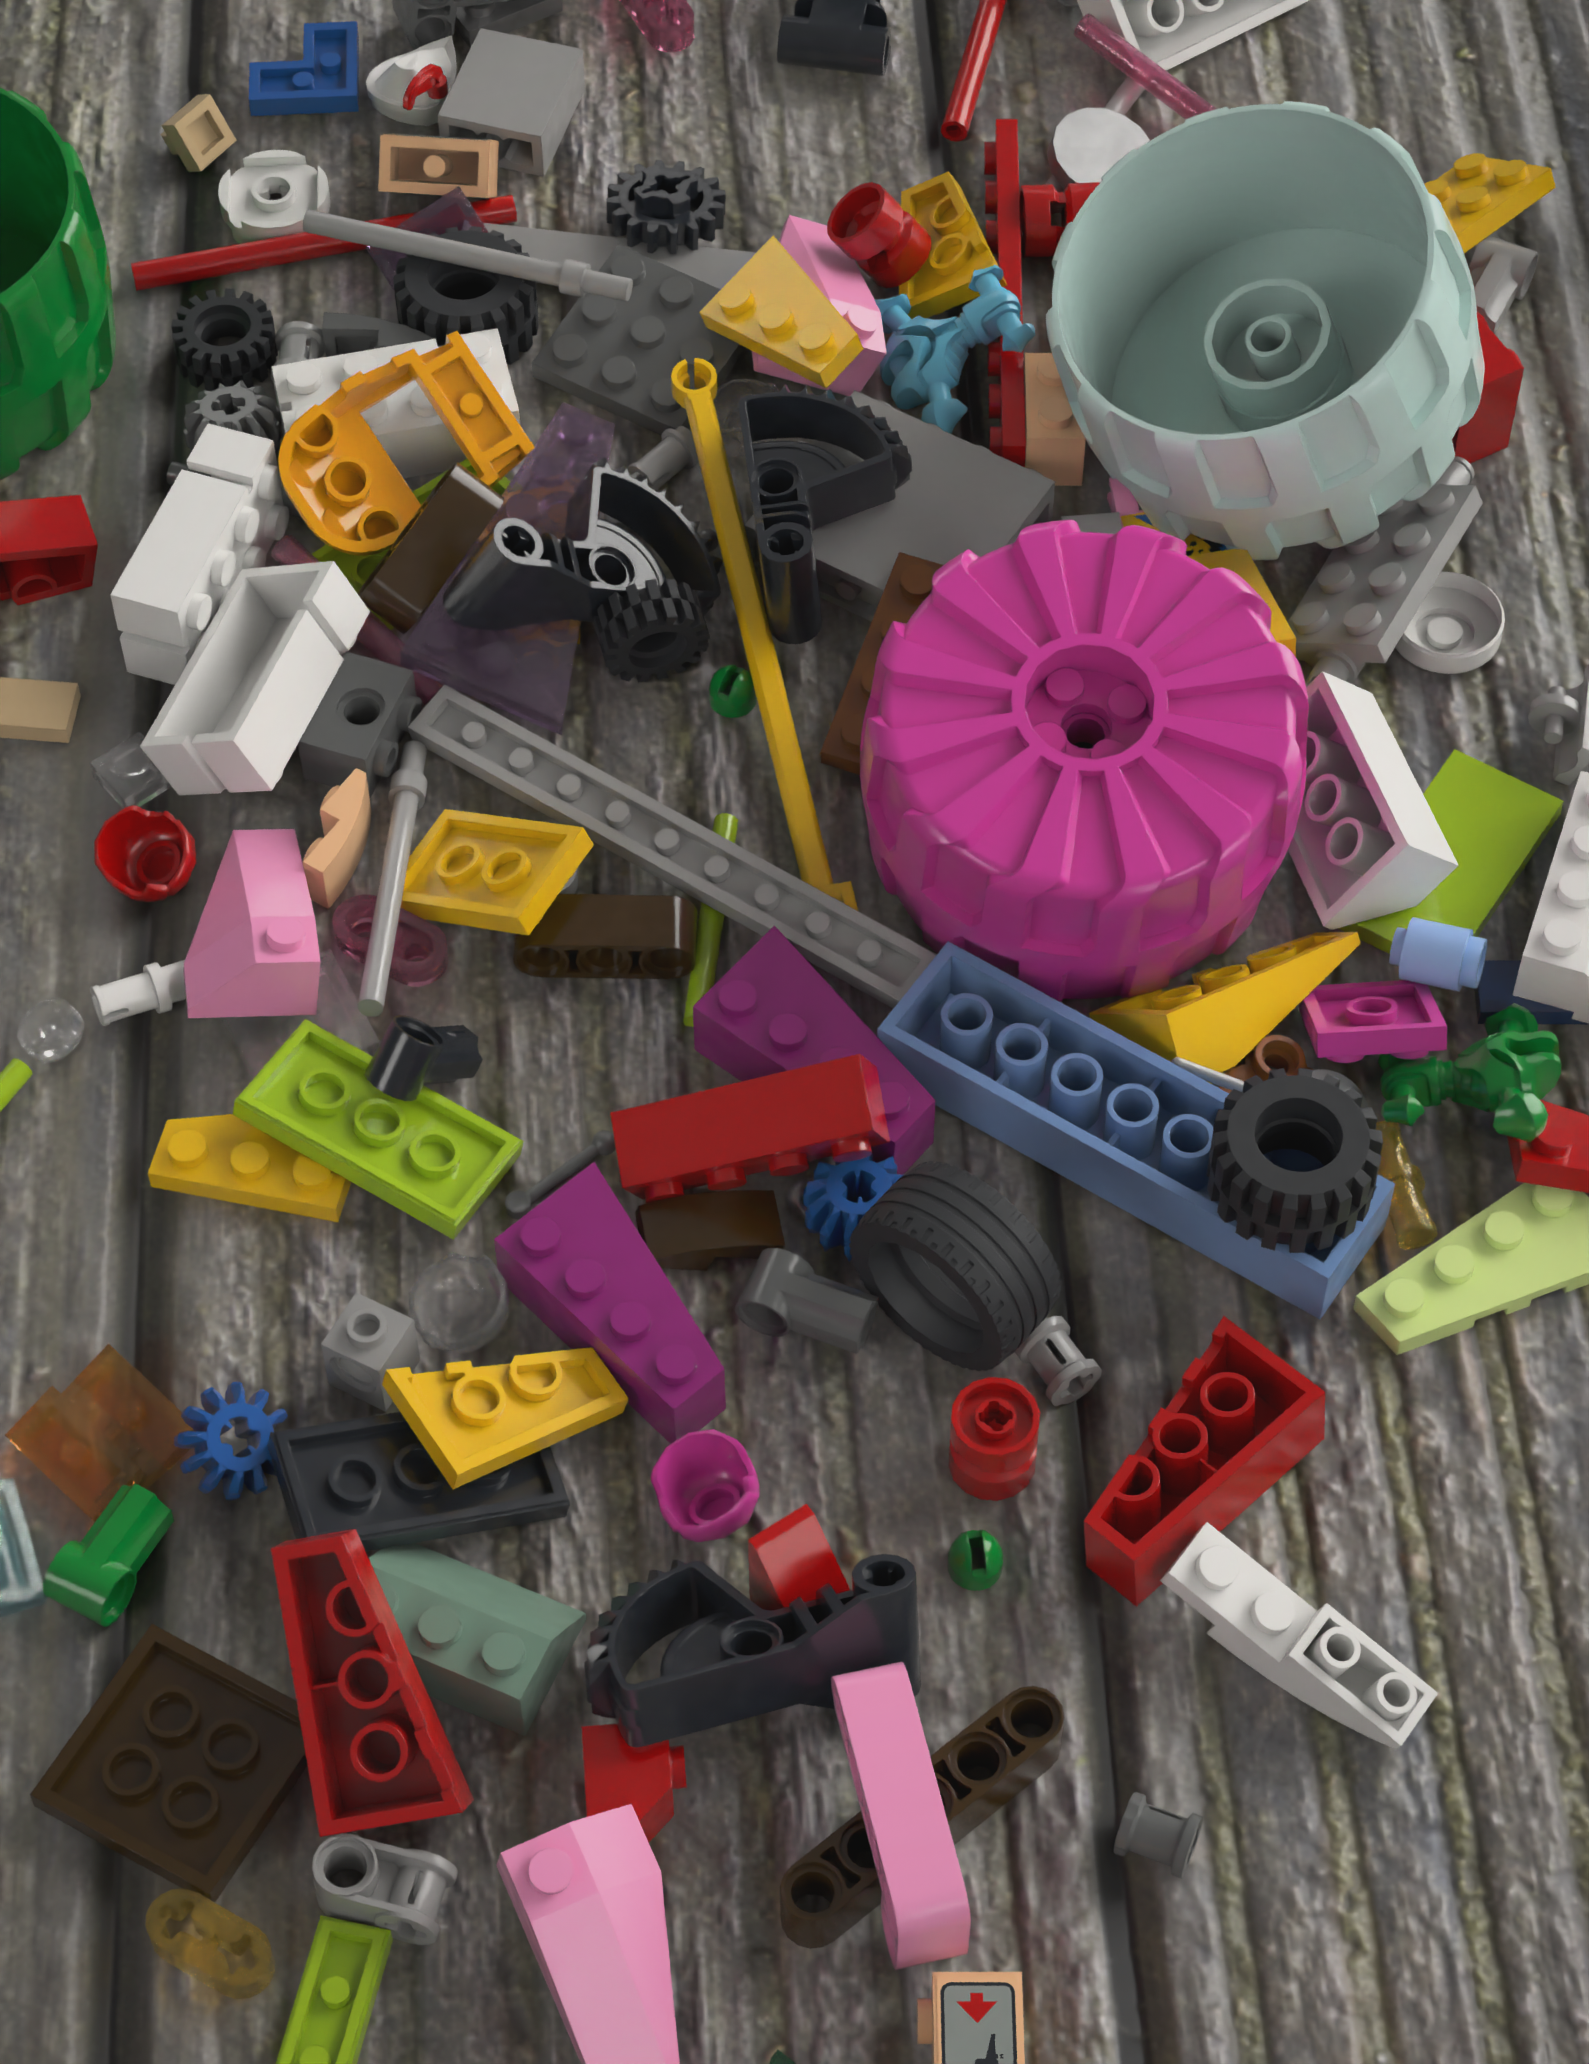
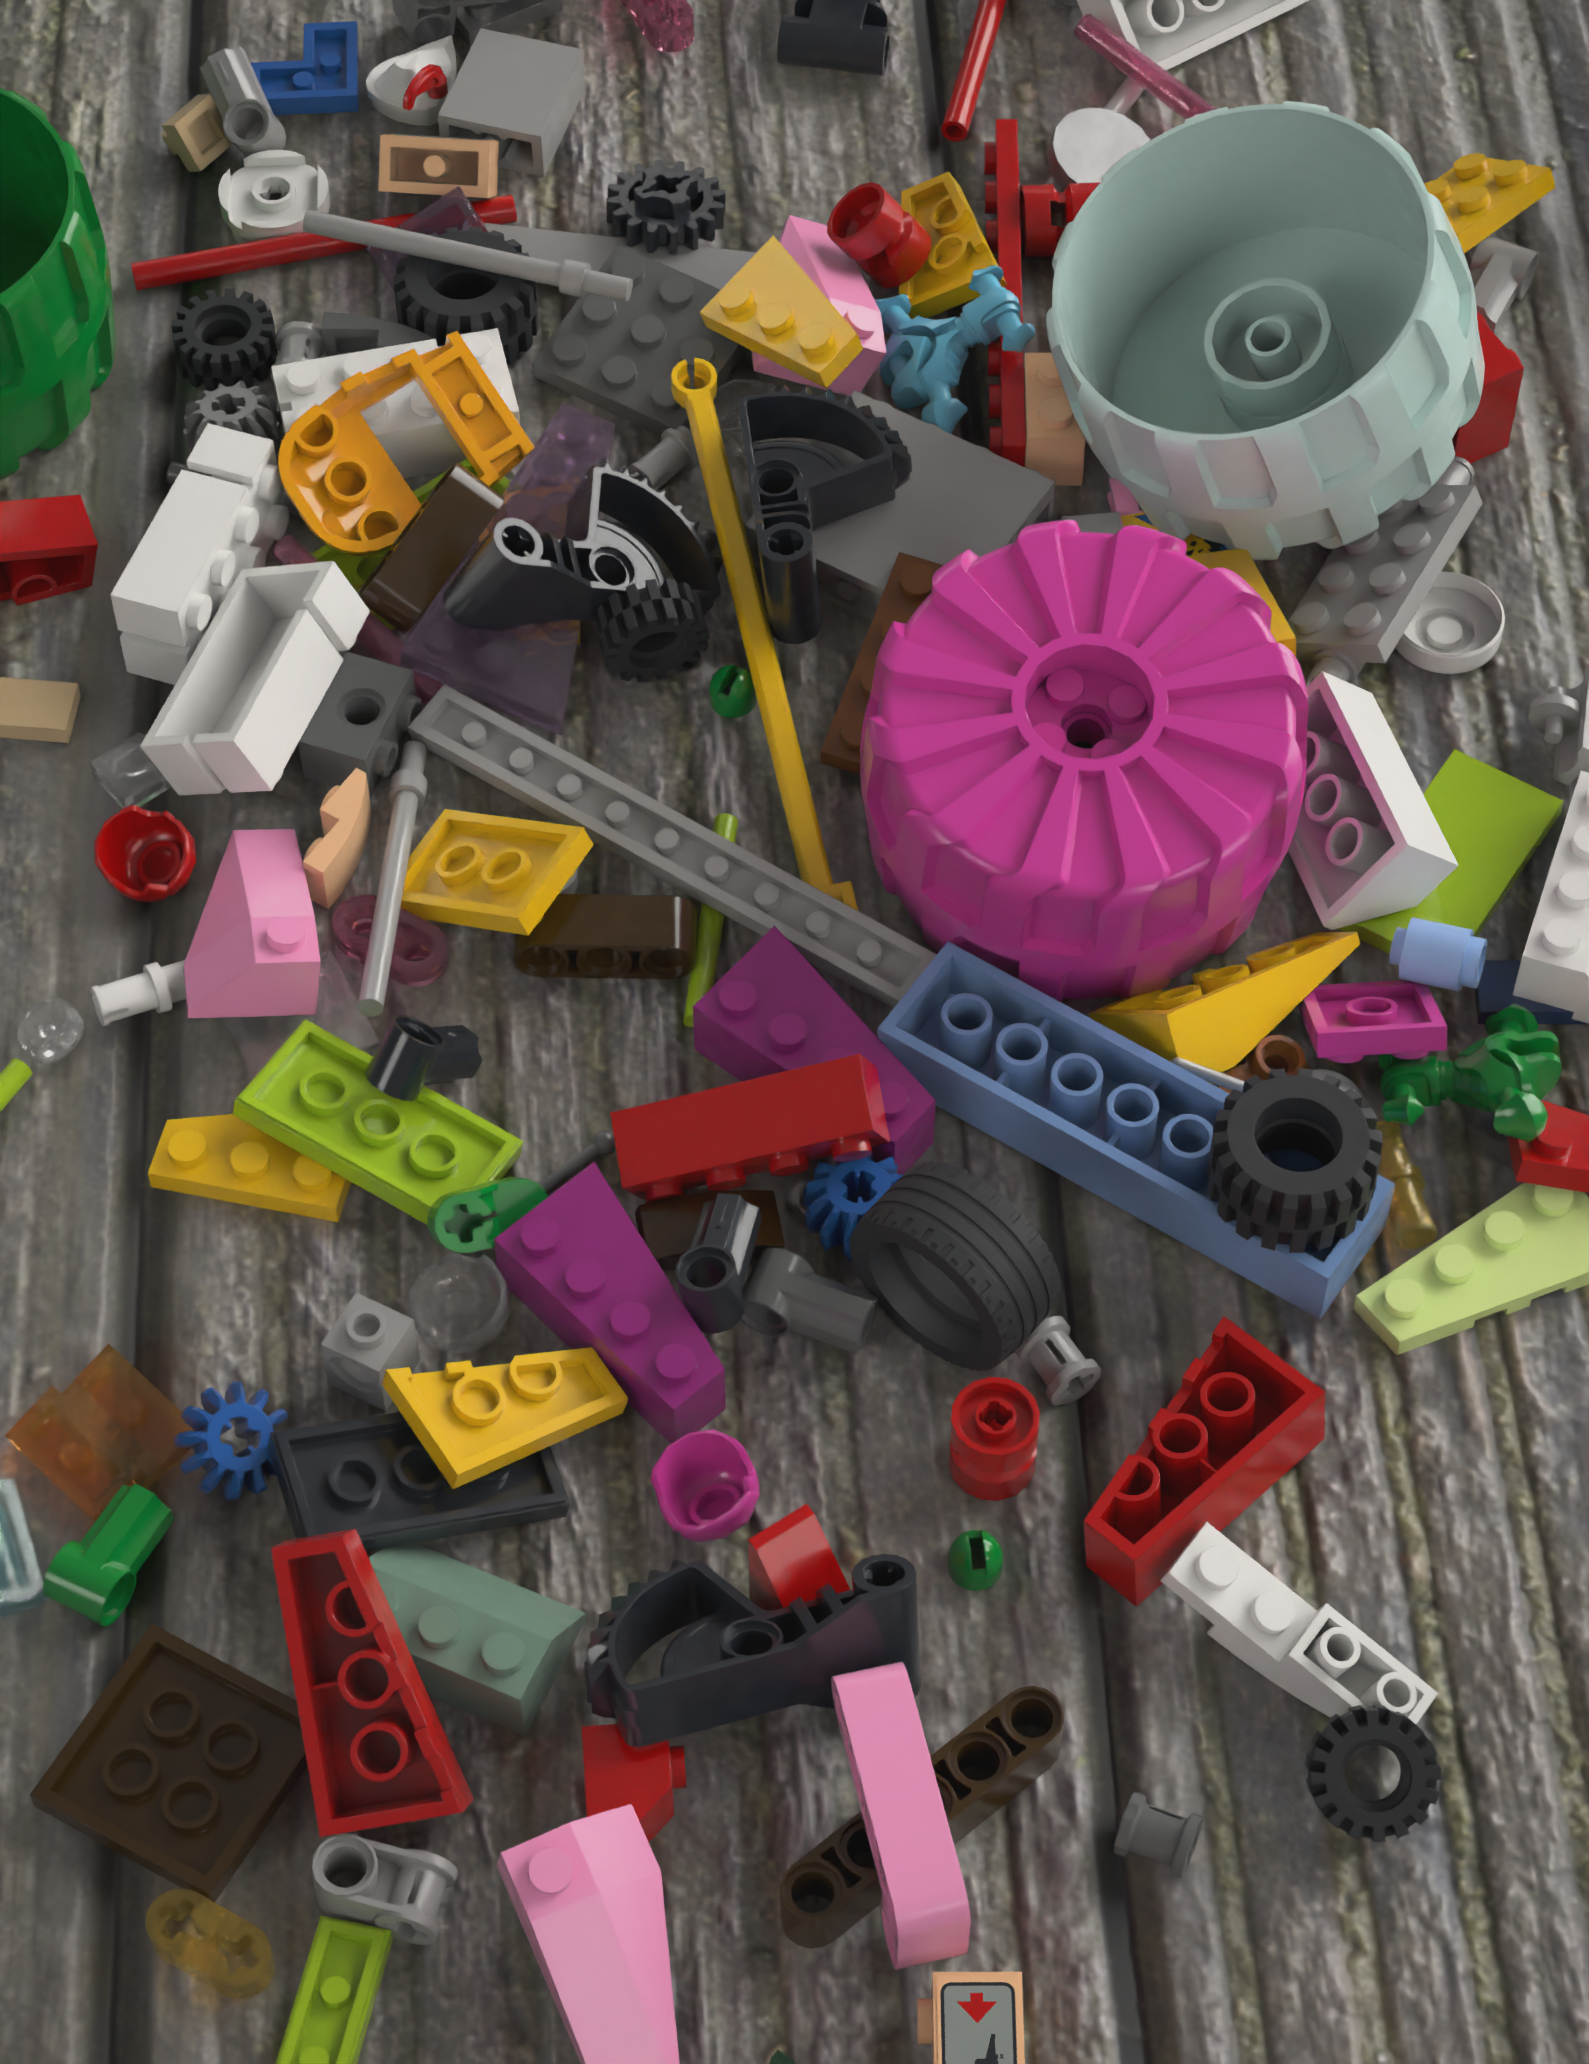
(241, 101): none -> light grey piece
(458, 1219): none -> green piece
(718, 1261): none -> black piece
(1373, 1817): none -> black tyre

